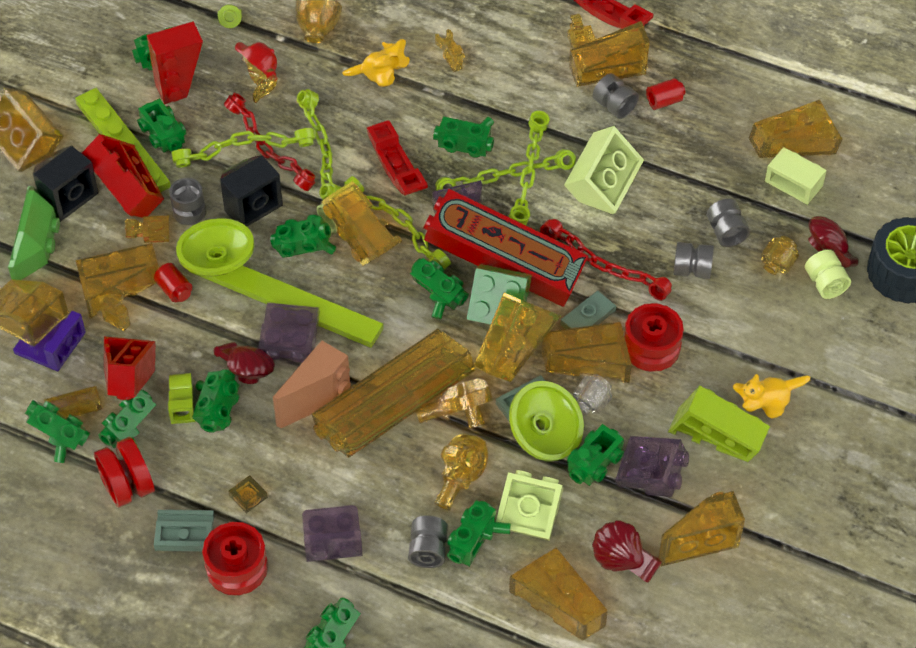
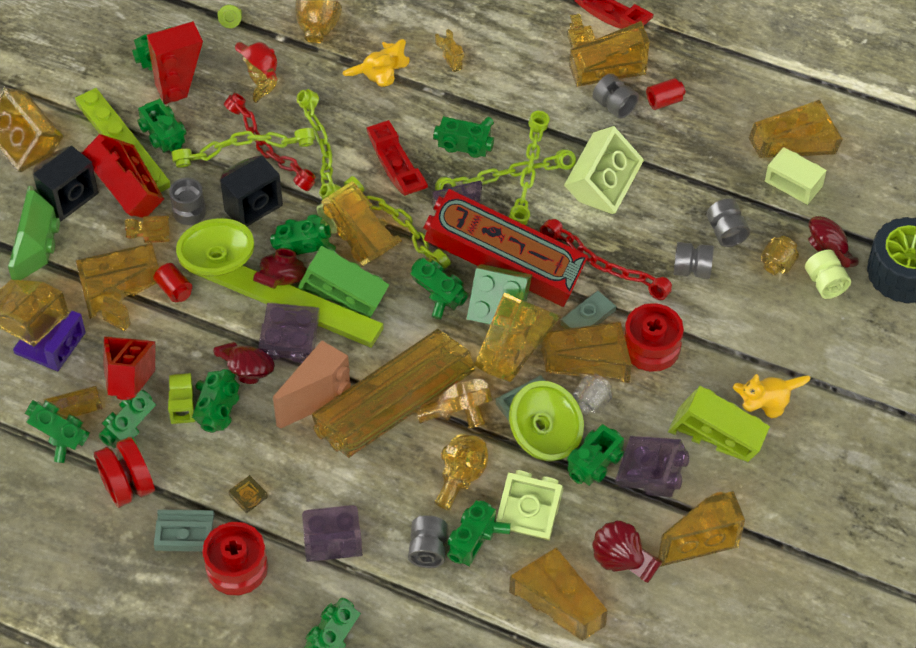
(280, 269): none -> dark red animal
(343, 282): none -> bright green wedge

